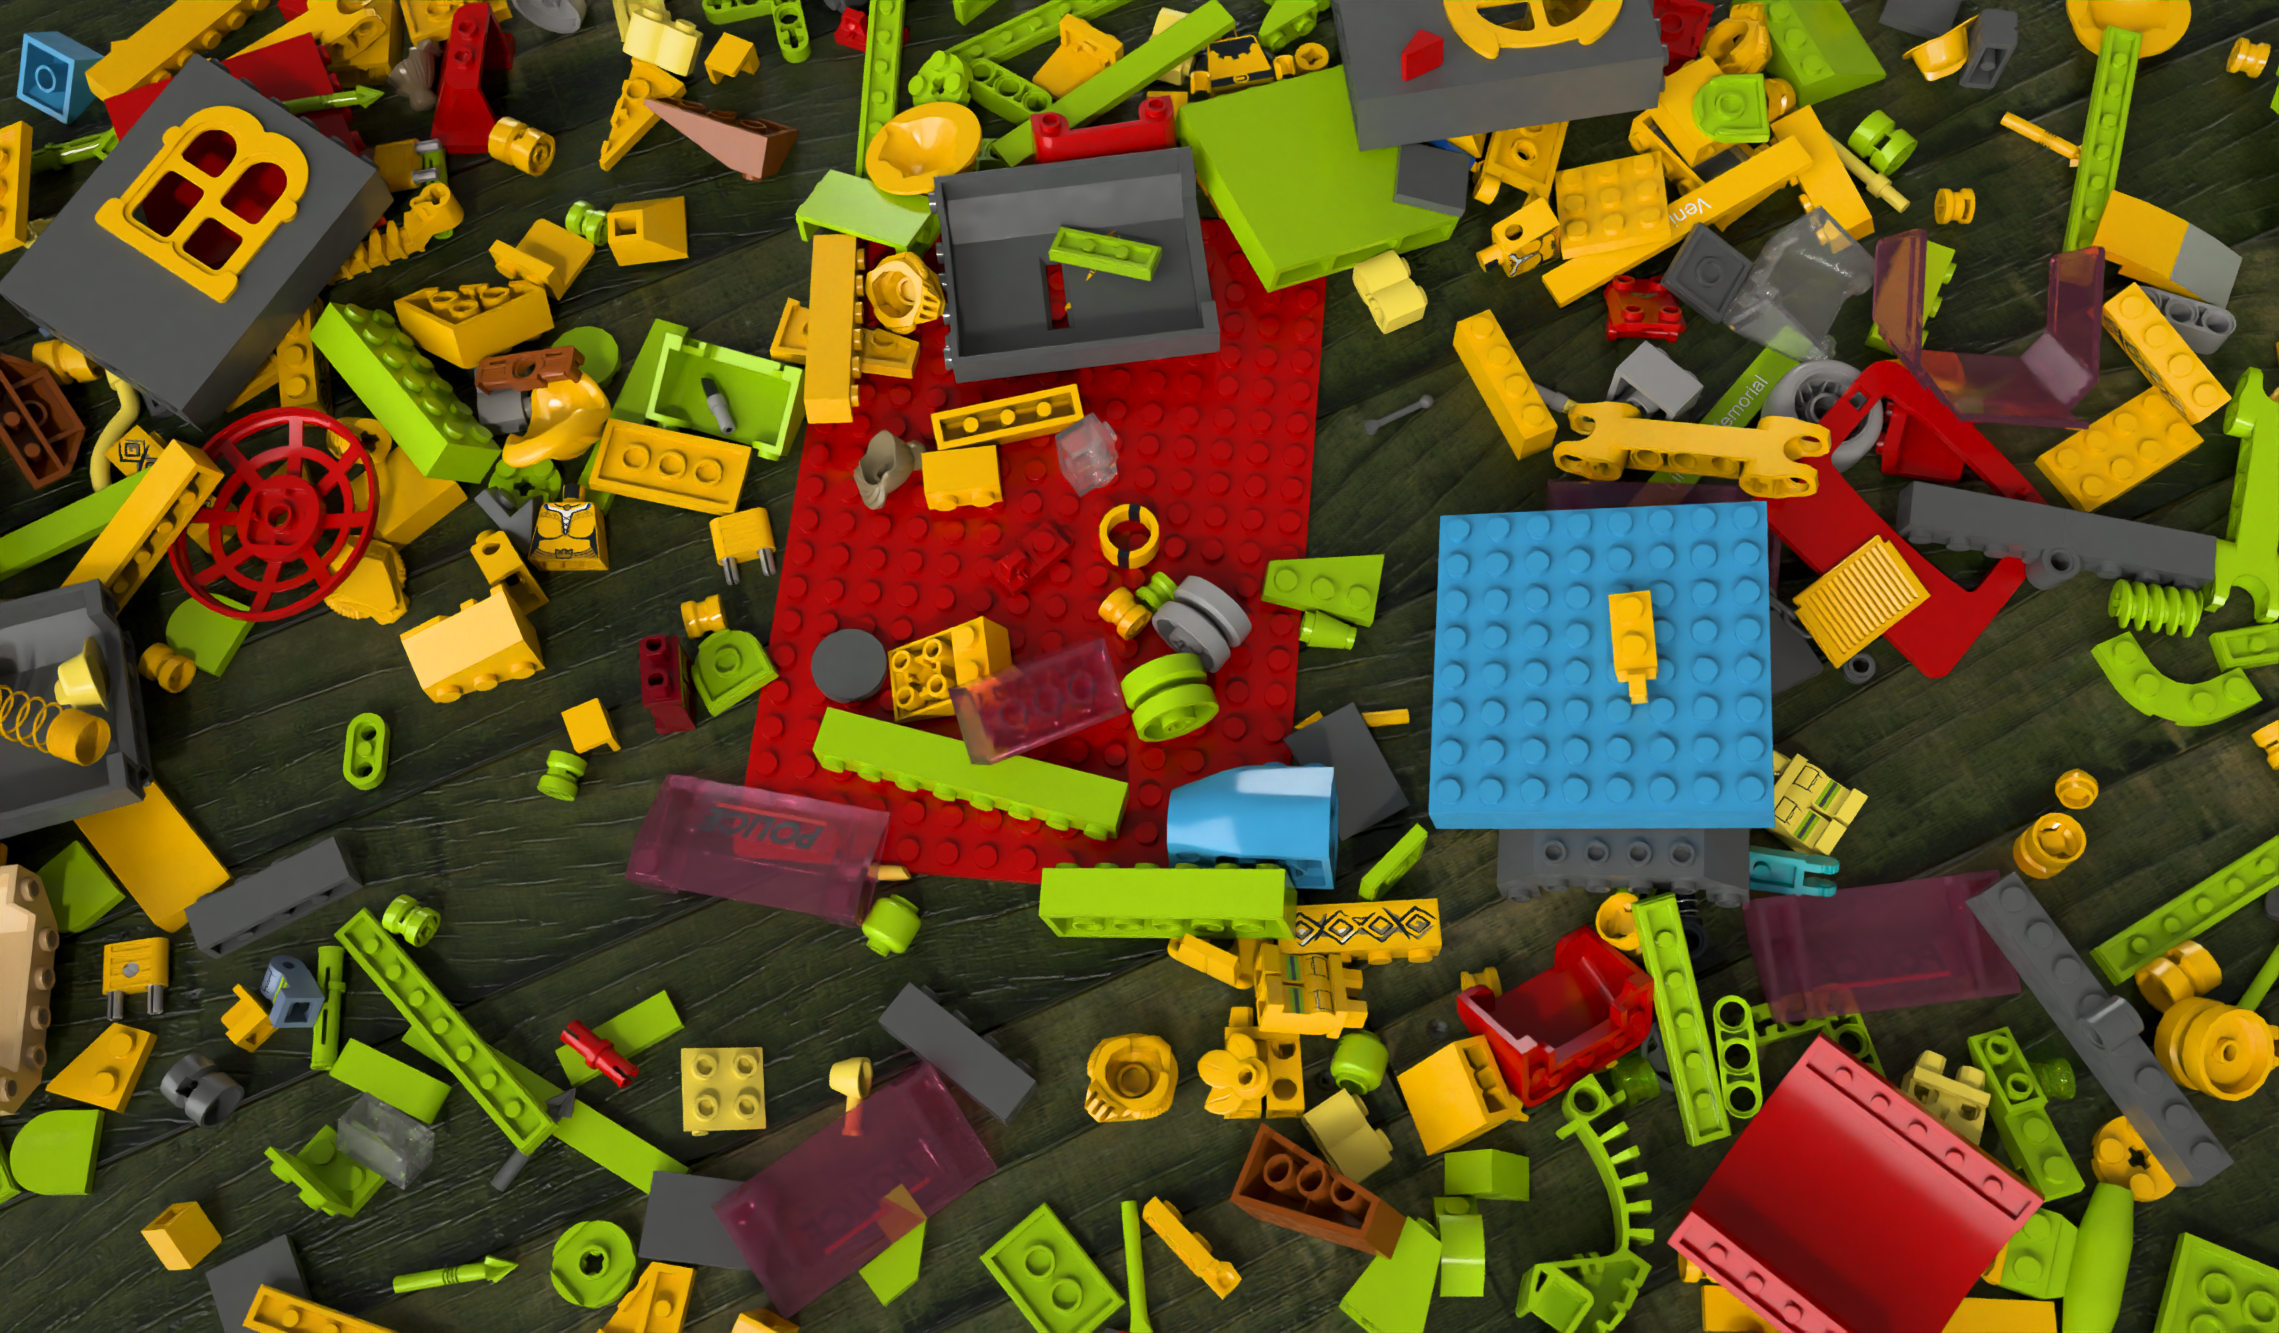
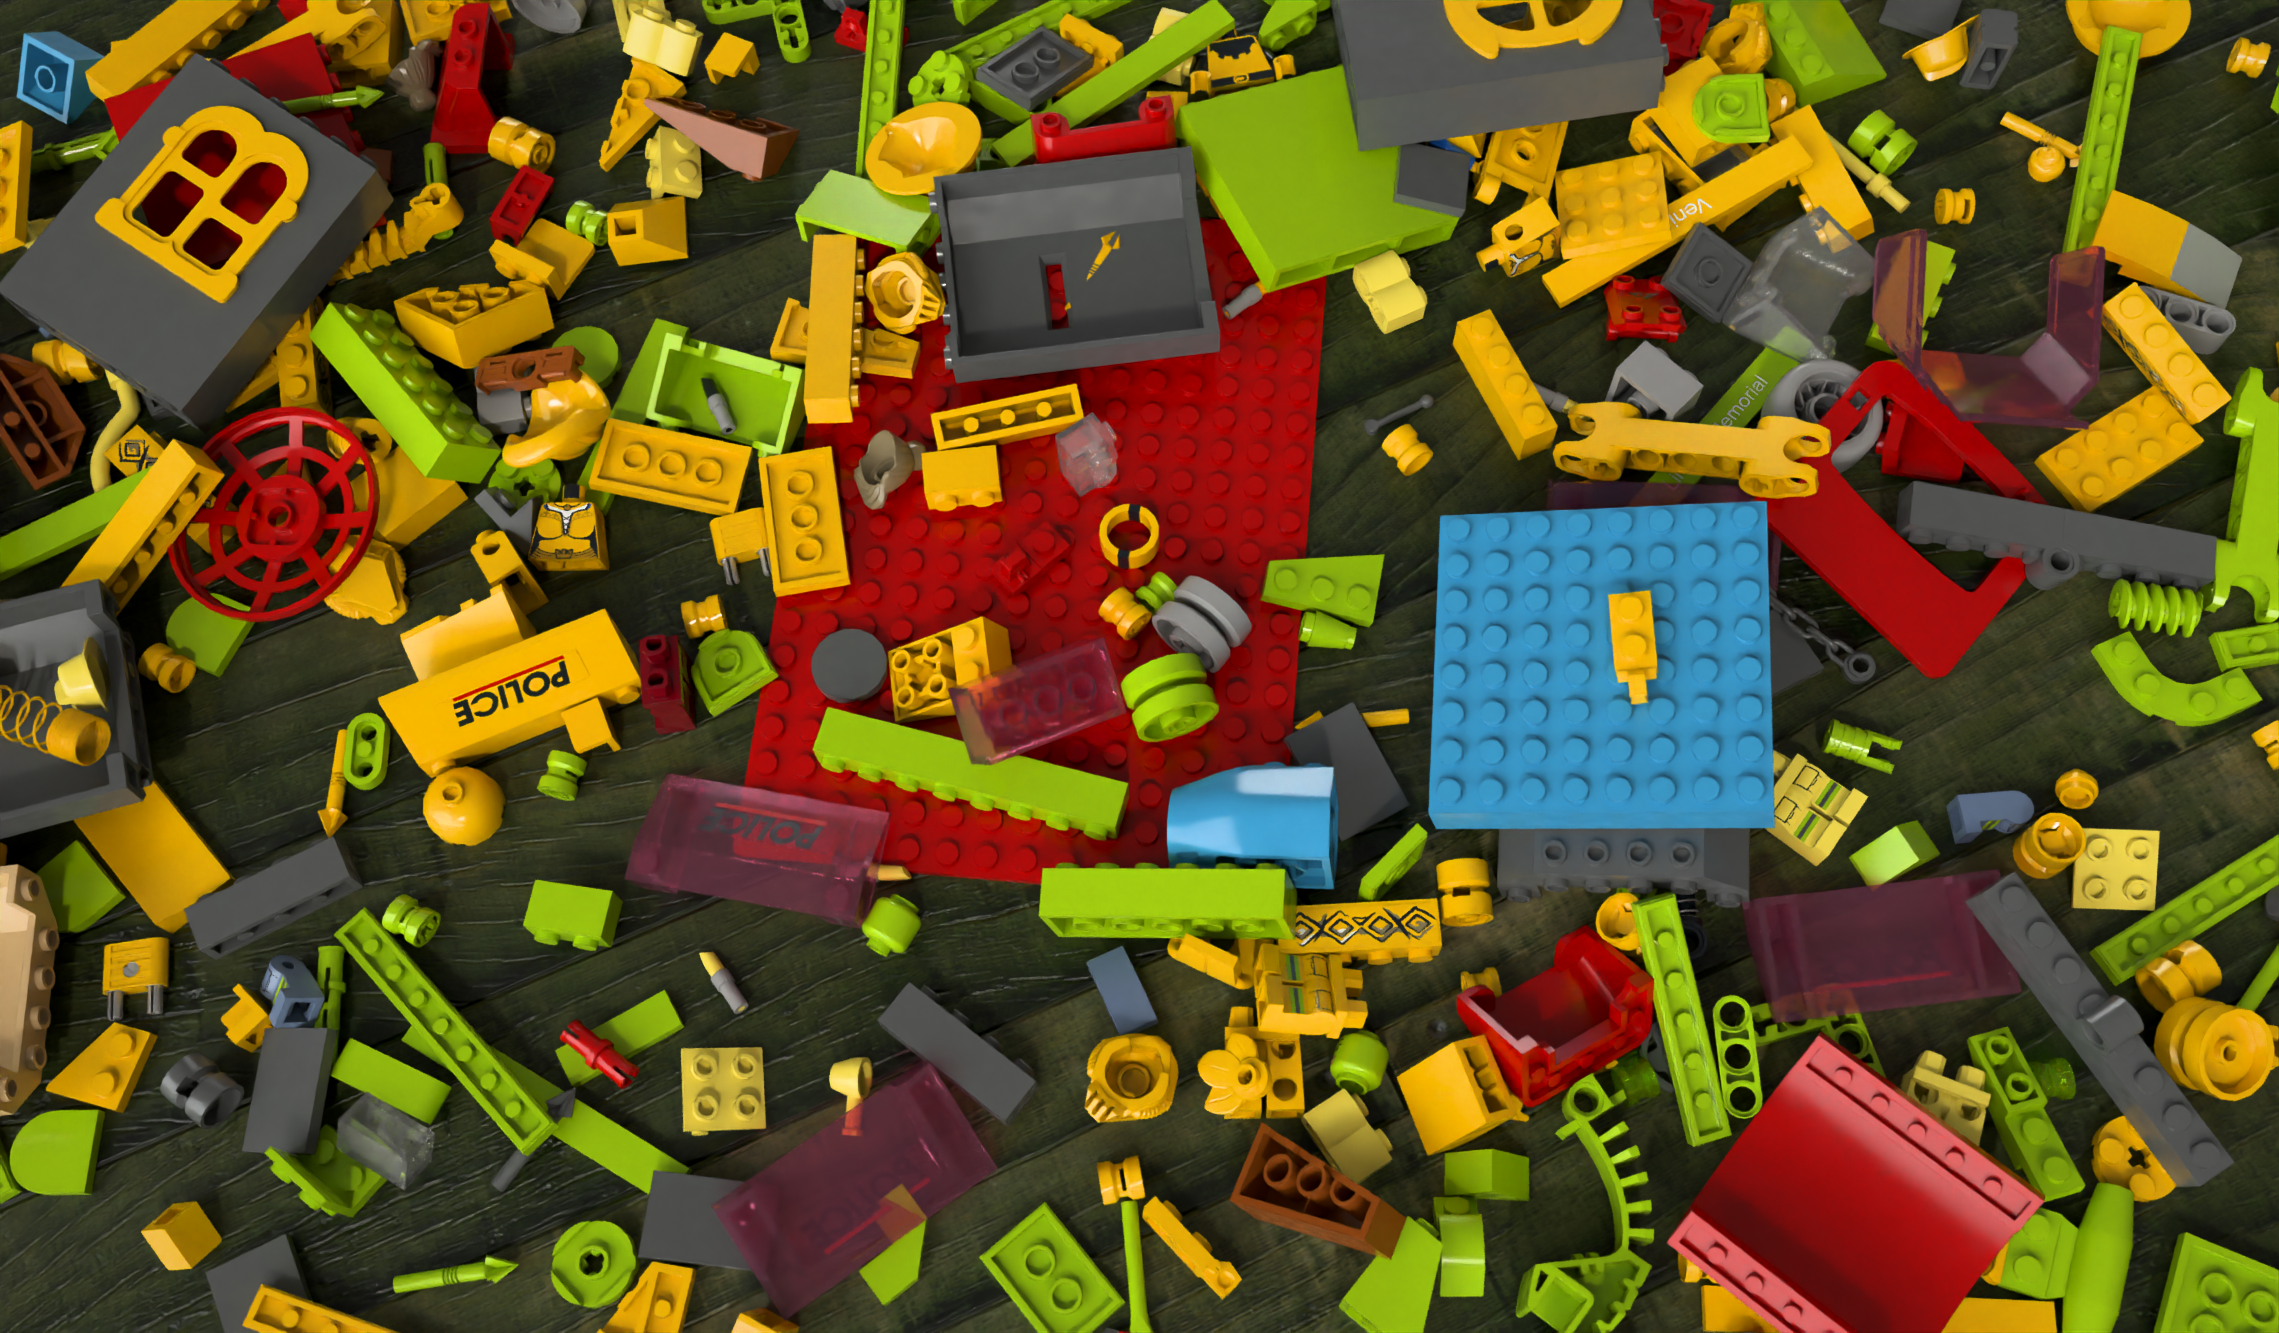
(290, 1090): none -> dark grey tile
(332, 816): none -> yellow piece
(402, 163): yellow piece -> none
(464, 806): none -> yellow cylinder
(513, 693): none -> yellow slope
(520, 204): none -> red hinge
(572, 914): none -> lime brick
(673, 164): none -> light yellow bracket
(724, 982): none -> light grey piece
(804, 521): none -> yellow plate
(1035, 68): none -> dark grey tile
(1105, 253): lime tile -> none
(1111, 1180): none -> yellow wheel
(1122, 992): none -> sand blue slope
(1248, 297): none -> light grey piece
(1310, 58): yellow wheel -> none
(1407, 449): none -> yellow wheel
(1421, 55): red slope -> none
(1464, 890): none -> yellow wheel
(1784, 872): teal hinge -> none
(1855, 743): none -> lime hinge
(1859, 600): yellow window -> none
(1894, 854): none -> lime slope
(1987, 811): none -> sand blue leg
(2046, 163): none -> yellow plate
(2116, 870): none -> light yellow hinge

